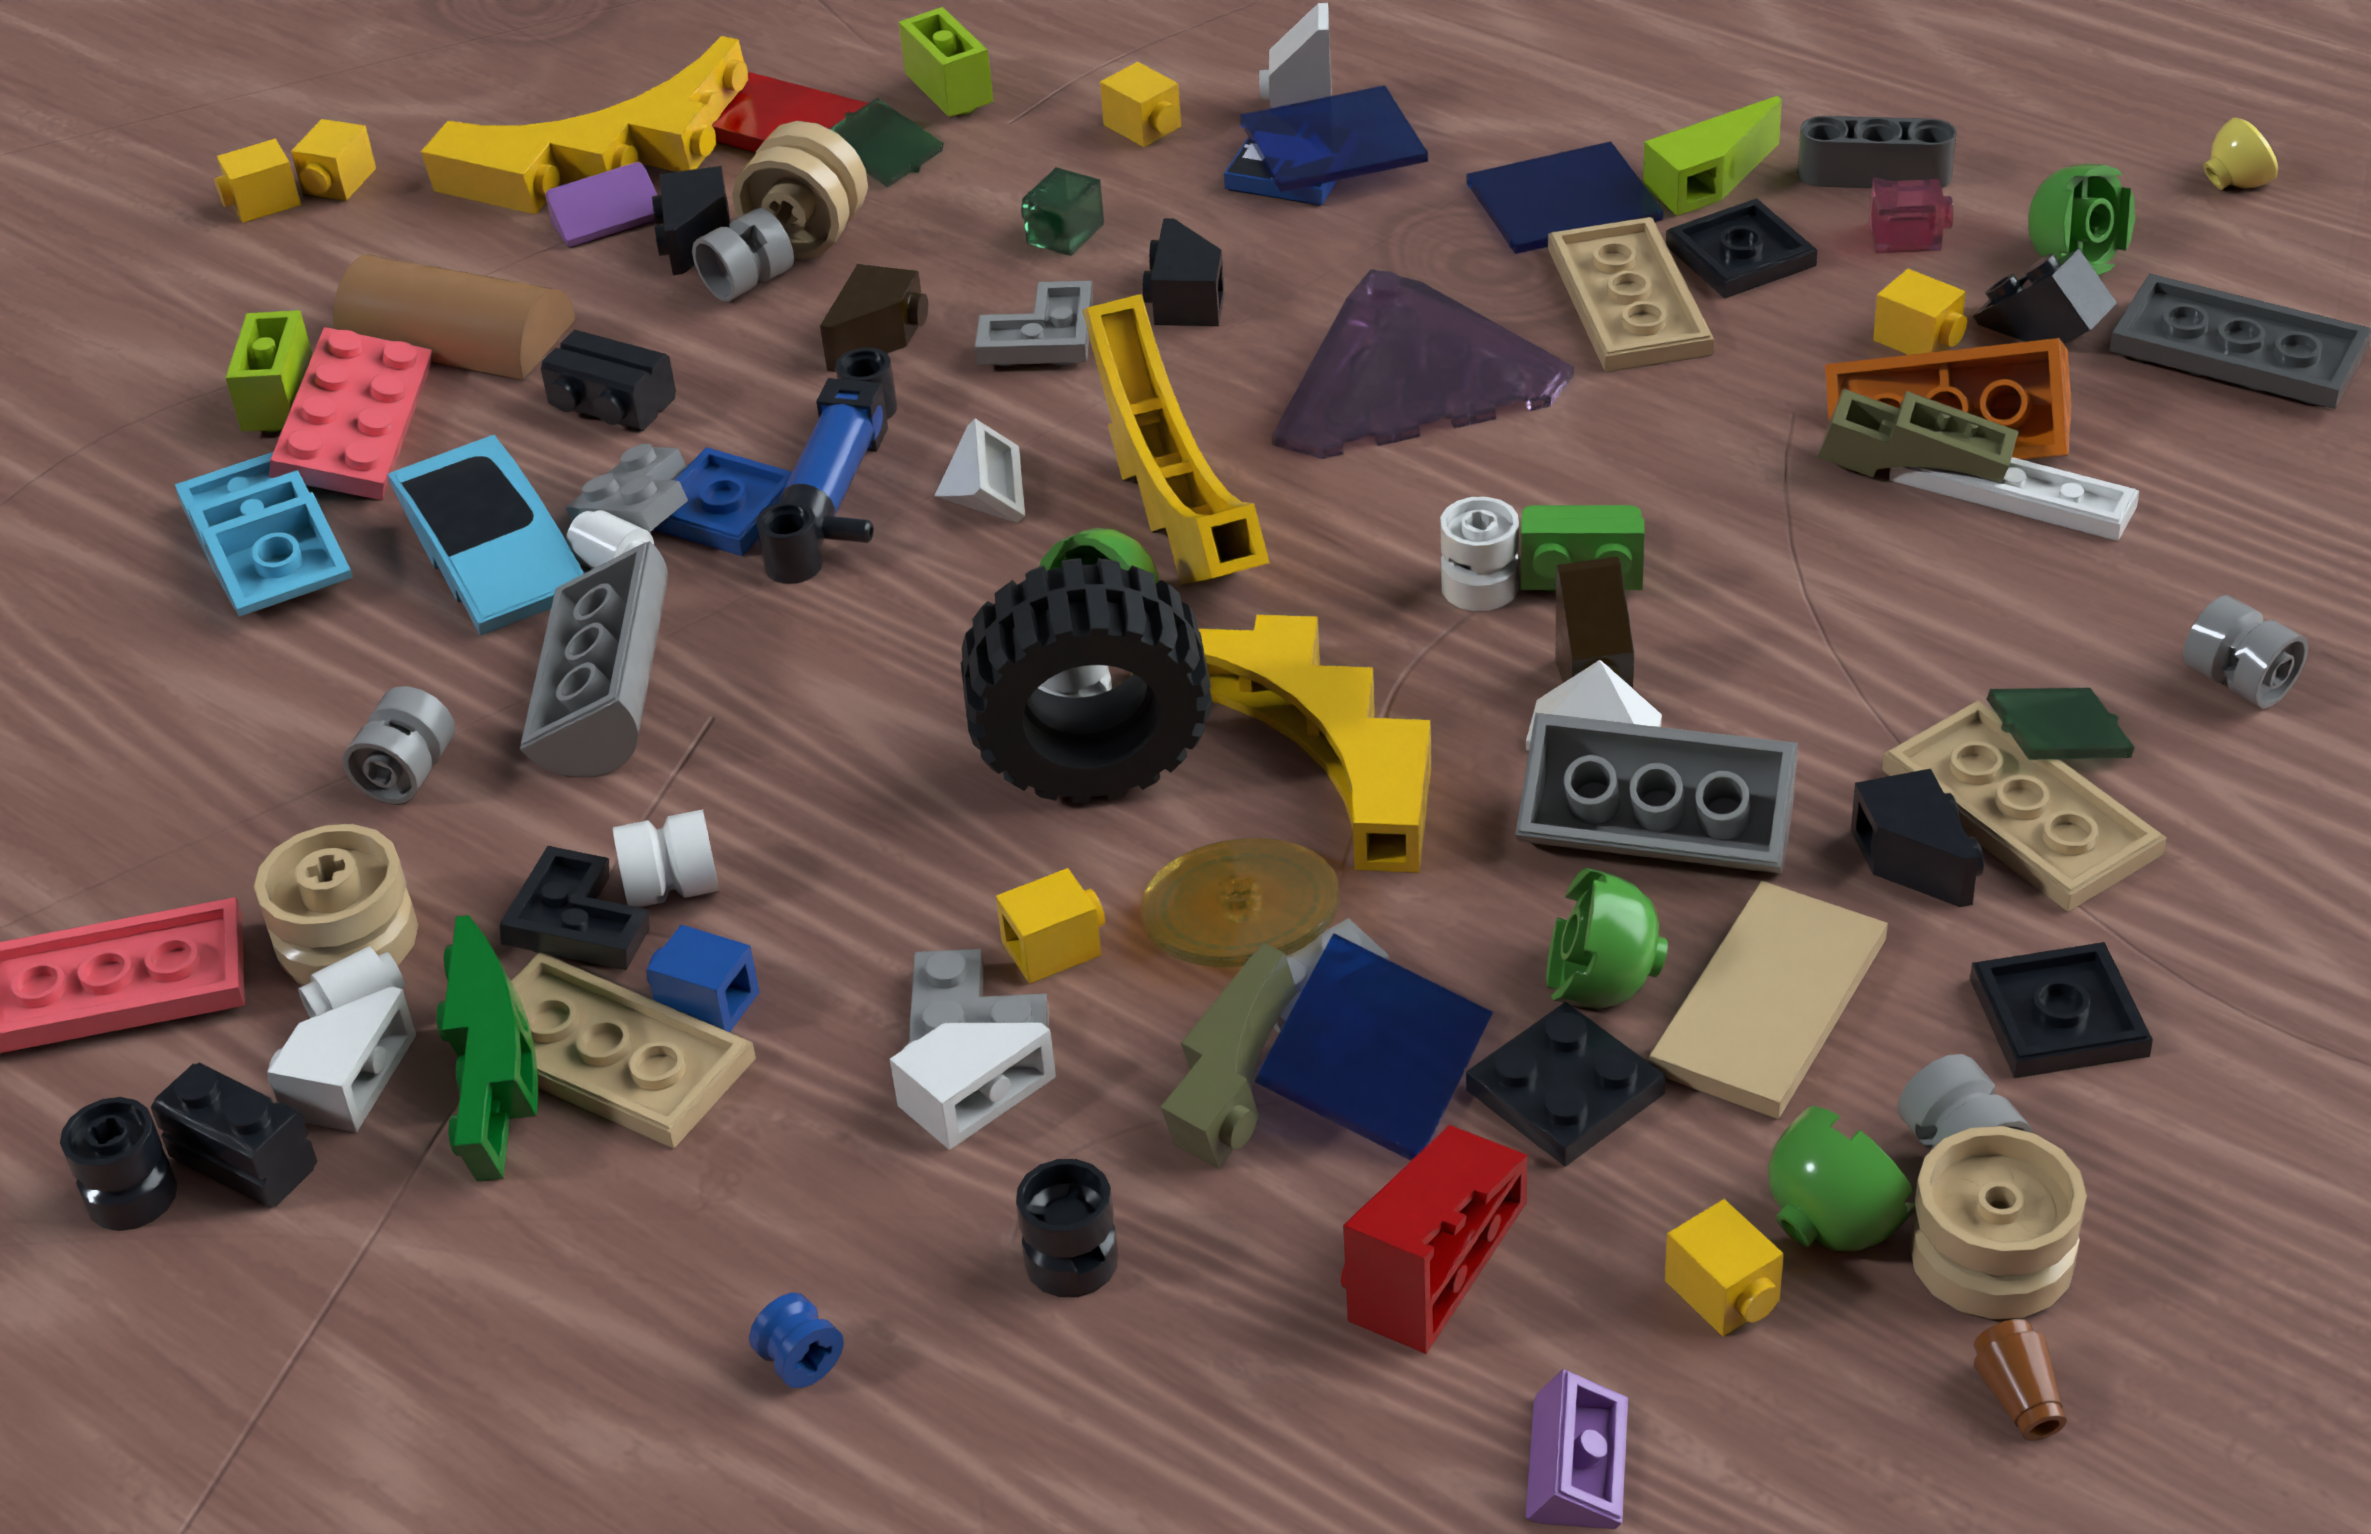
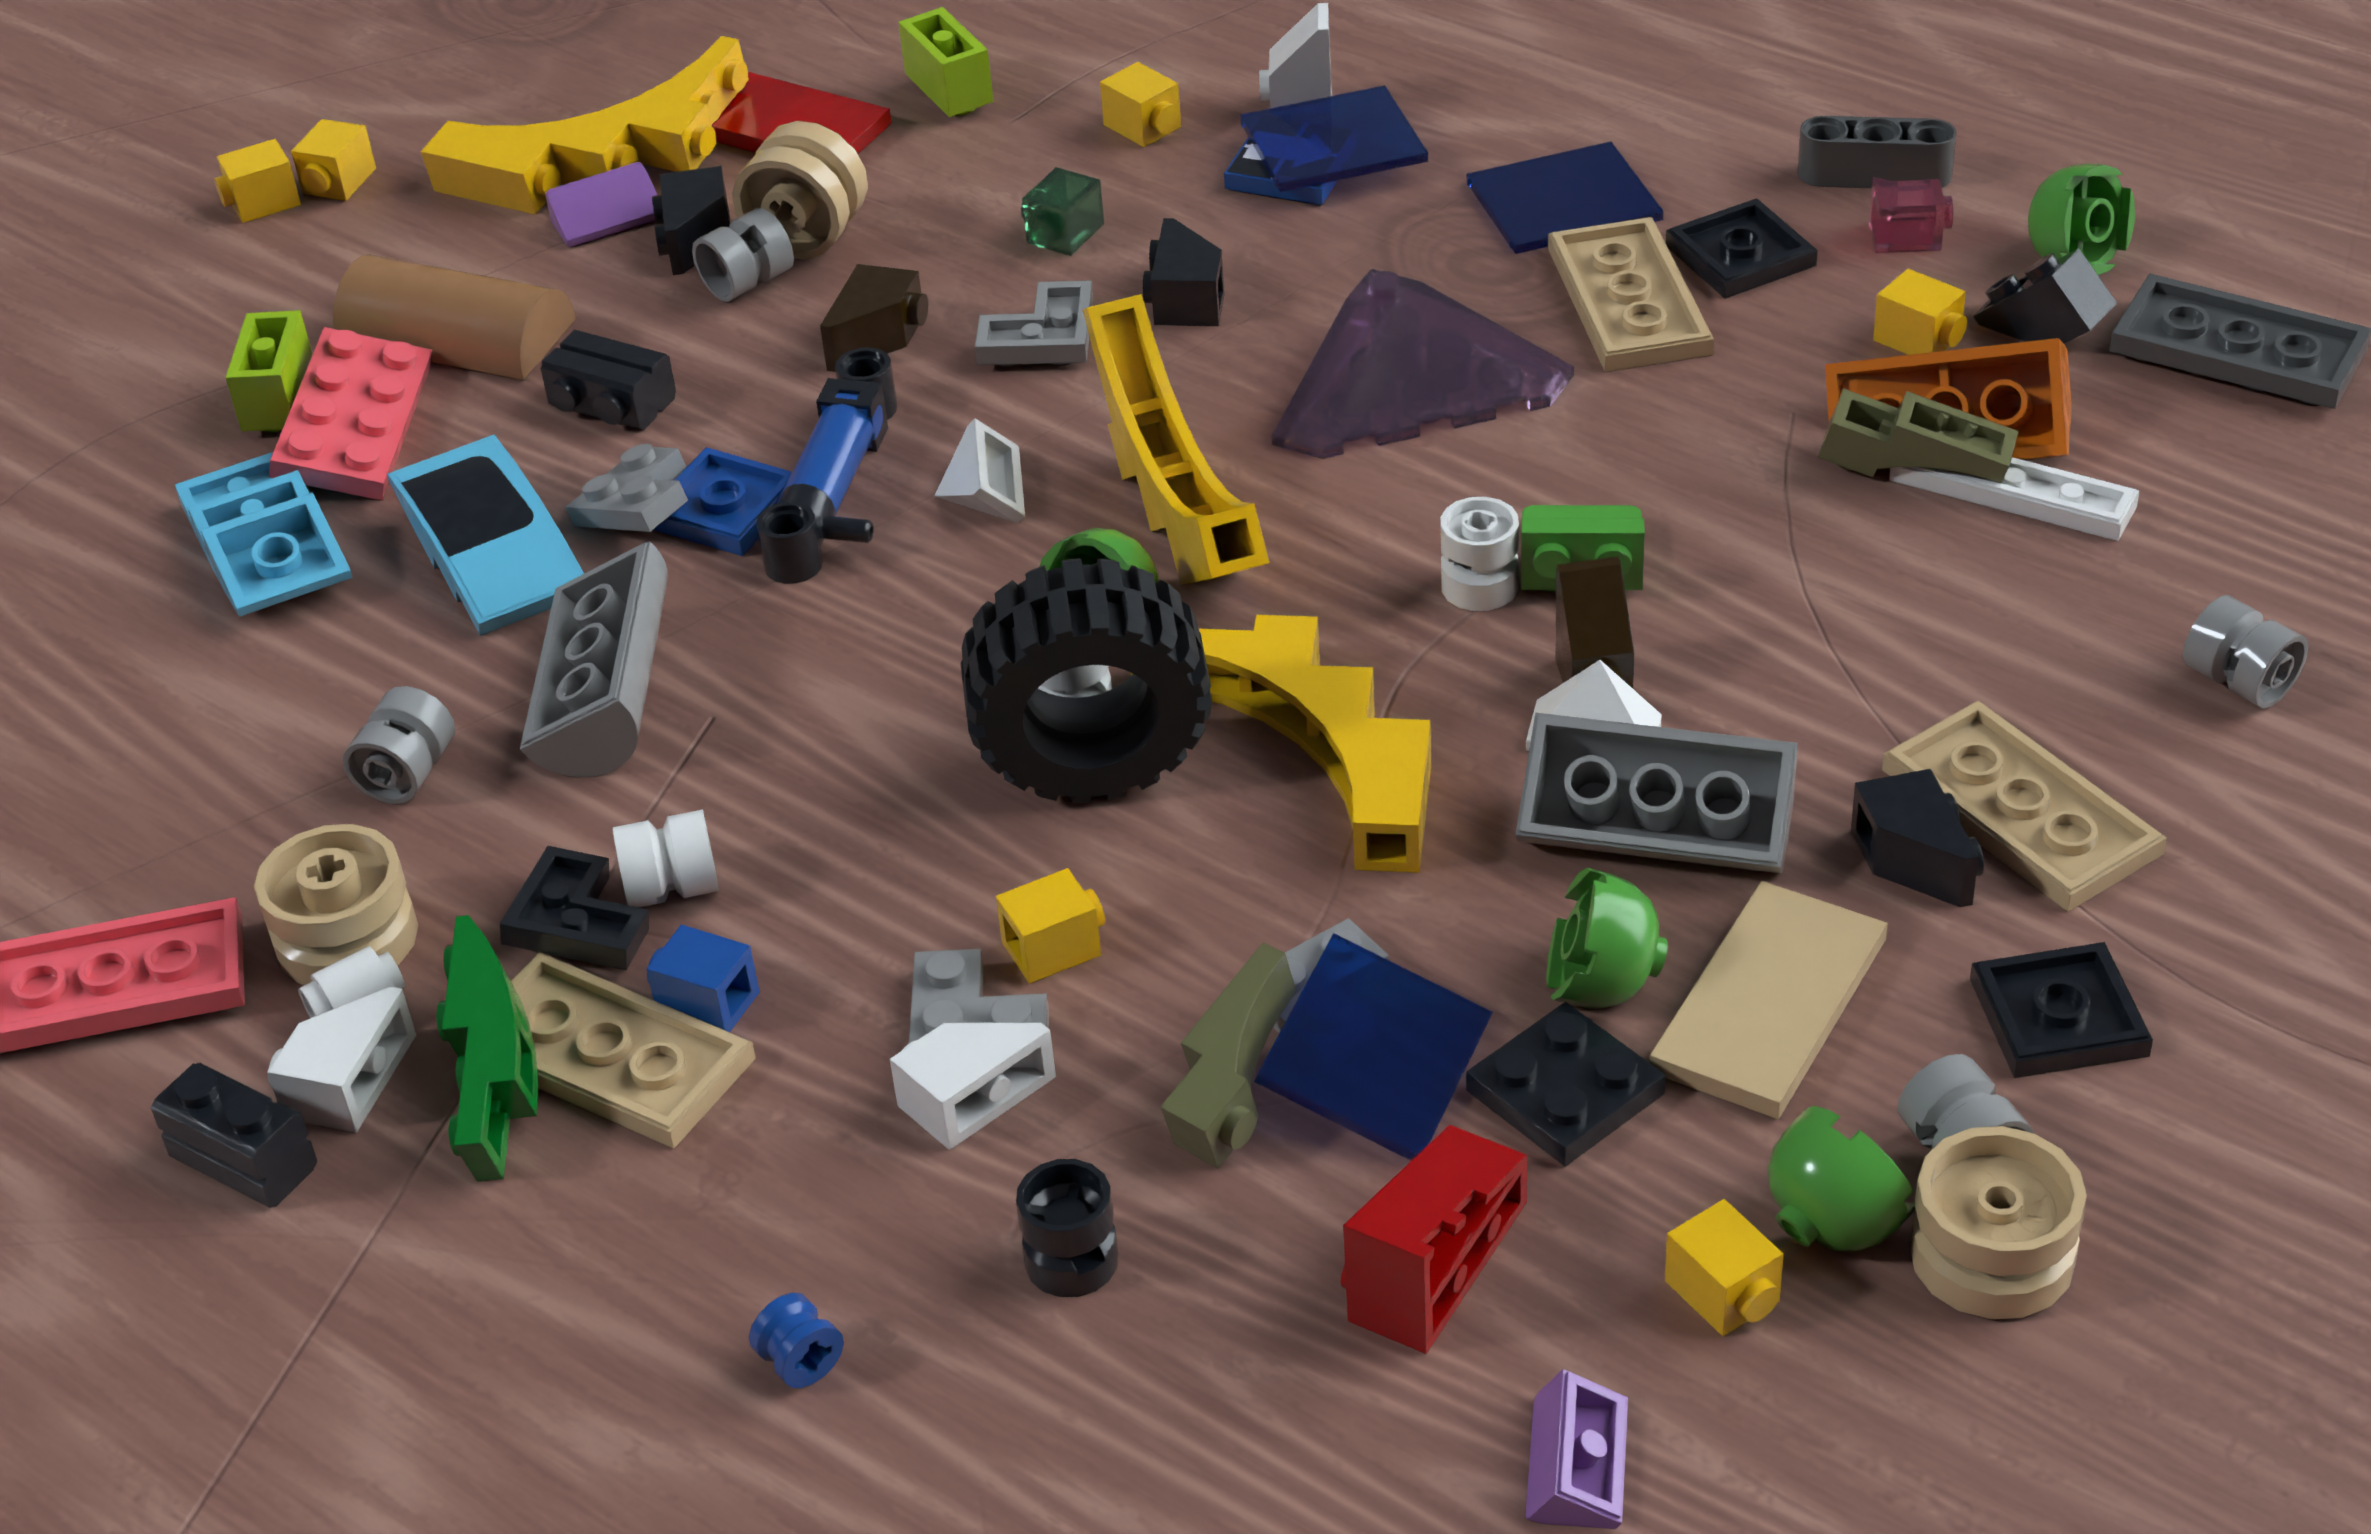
(119, 1163): black wheel -> none
(603, 536): white brick -> none
(887, 141): clear green piece -> none
(1234, 896): clear yellow piece -> none
(1710, 157): lime slope -> none
(2021, 1377): dark orange cone -> none
(2060, 723): clear green piece -> none
(2240, 157): light yellow brick -> none

